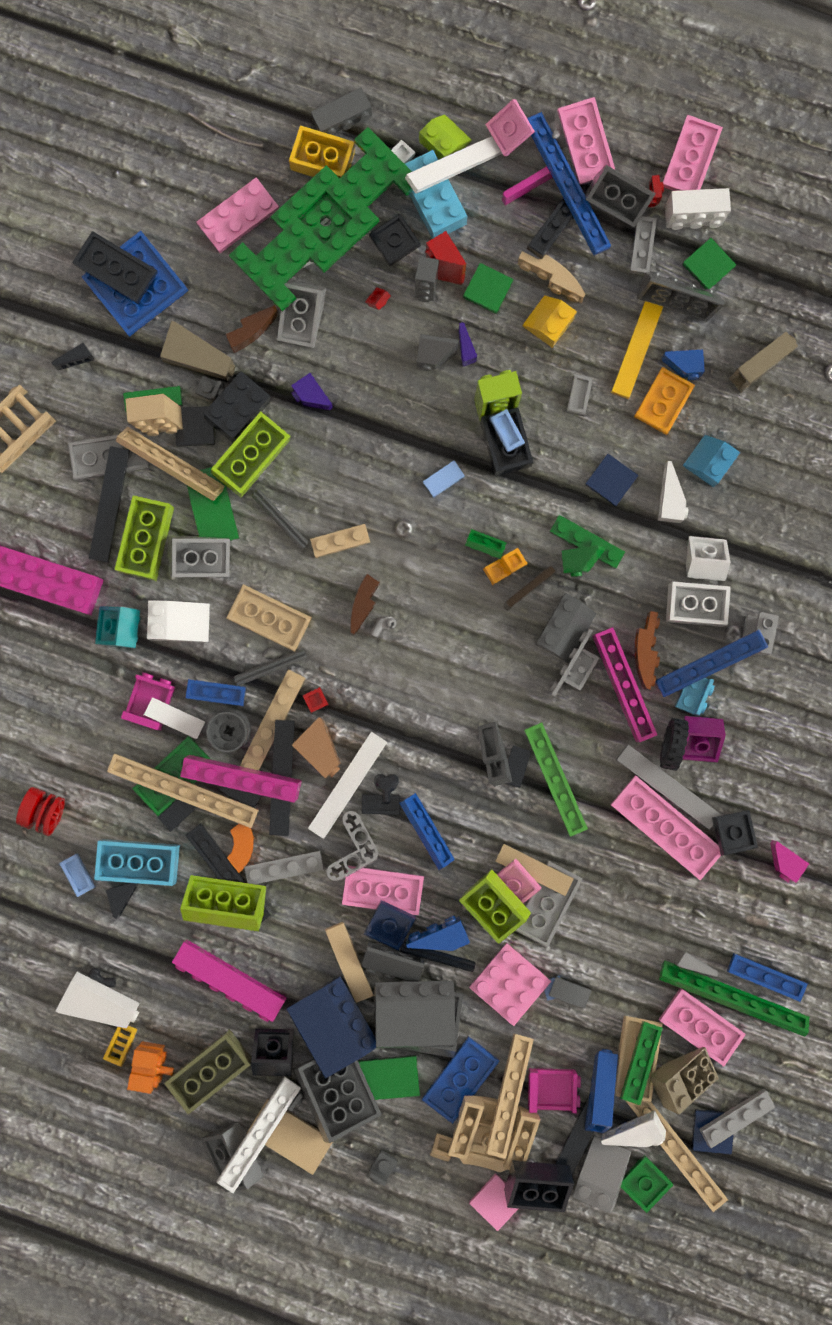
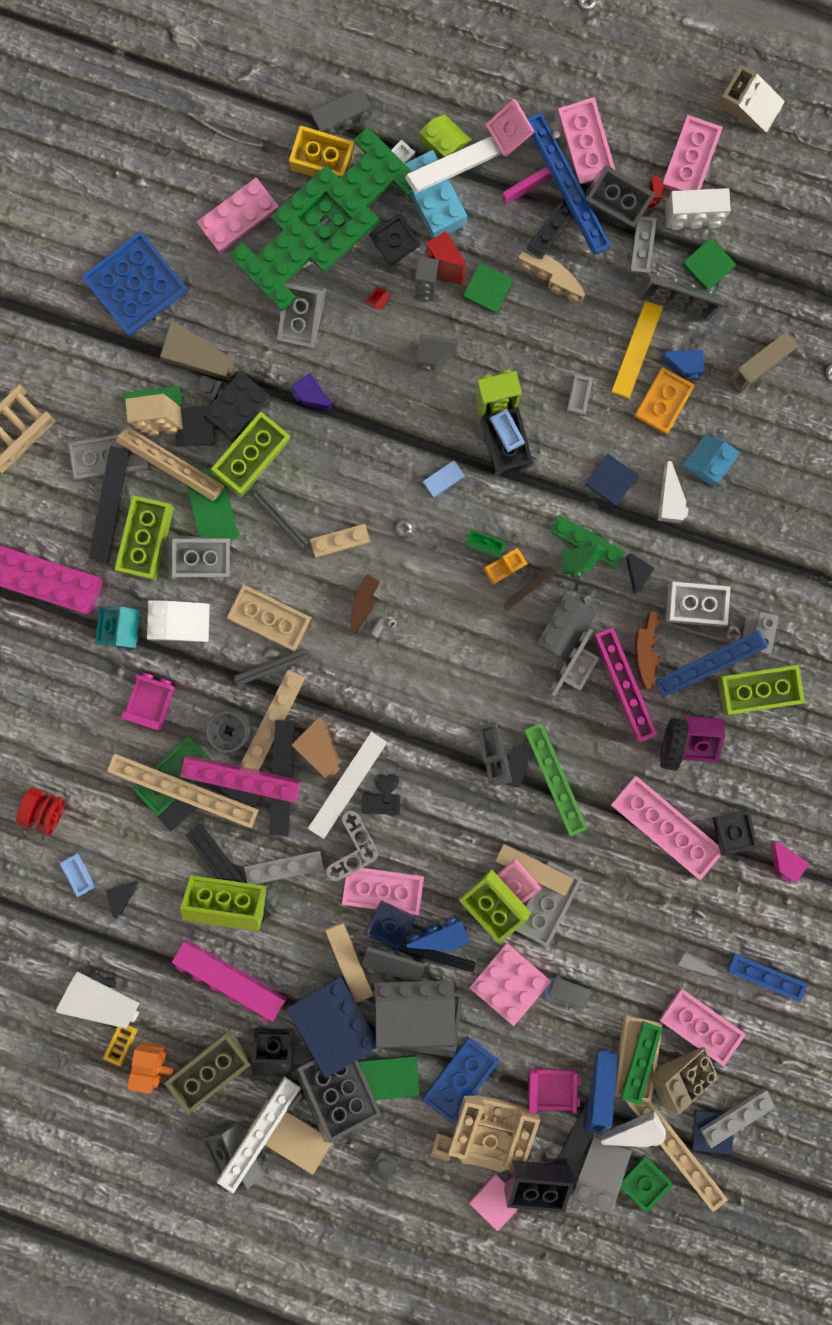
(74, 357): black slope -> none
(115, 267): black plate -> none
(137, 862): medium azure brick -> none
(174, 718): white tile -> none
(215, 692): blue plate -> none
(242, 847): orange tile -> none
(252, 328): reddish brown slope -> none
(315, 700): red plate -> none
(427, 831): blue plate -> none
(468, 352): dark purple slope -> none
(509, 1096): tan plate -> none
(550, 320): yellow slope -> none
(638, 571): none -> black slope
(667, 786): light grey tile -> none
(693, 697): medium azure bracket -> none
(707, 558): white slope -> none
(734, 998): green plate -> none
(751, 100): none -> slope
(760, 690): none -> lime brick

